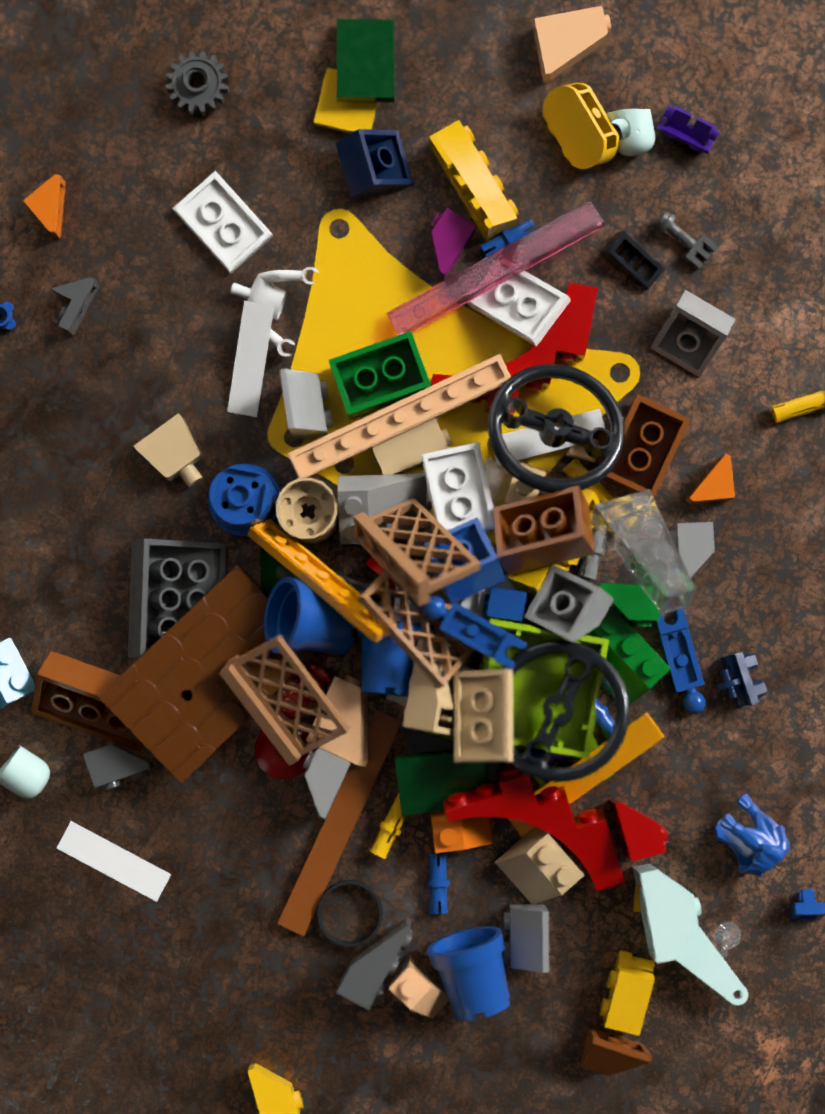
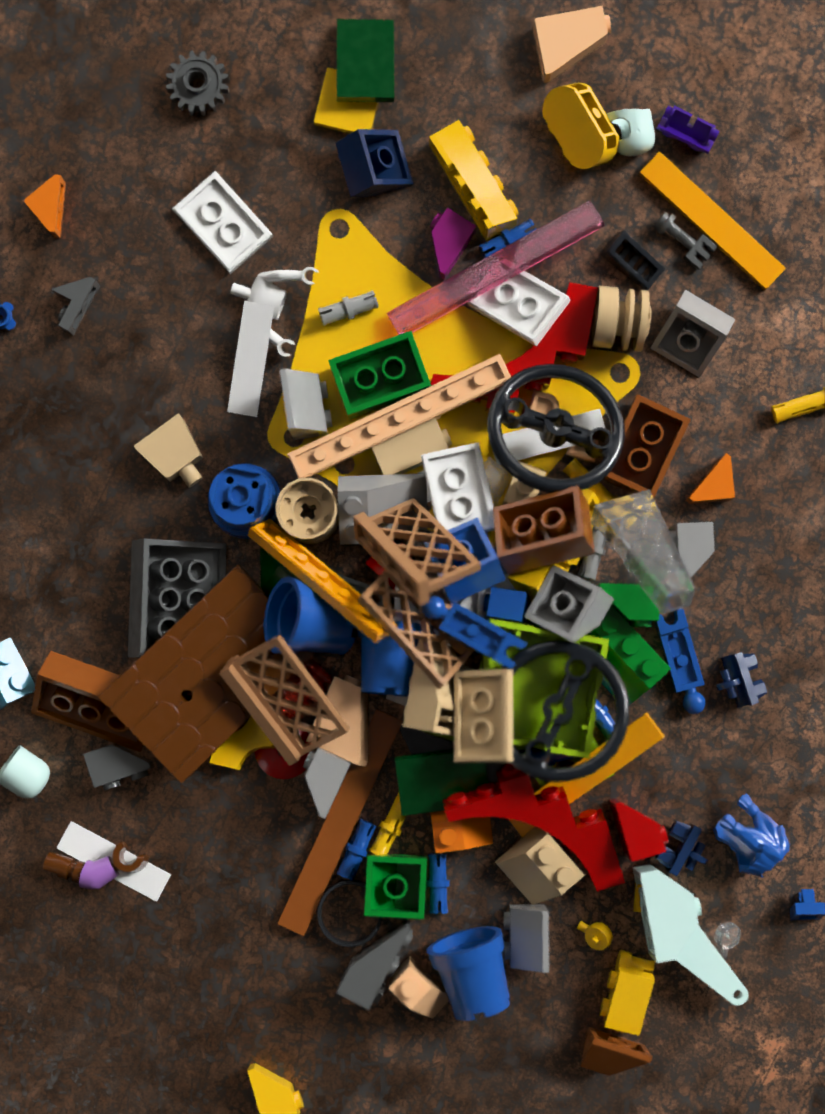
(94, 873): none -> reddish brown piece
(240, 746): none -> yellow tile
(348, 308): none -> light grey pin
(356, 849): none -> blue pin
(395, 886): none -> green slope
(543, 402): none -> light nougat tile
(596, 935): none -> yellow piece
(620, 318): none -> tan wheel
(675, 859): none -> dark blue hips
(712, 221): none -> light orange tile

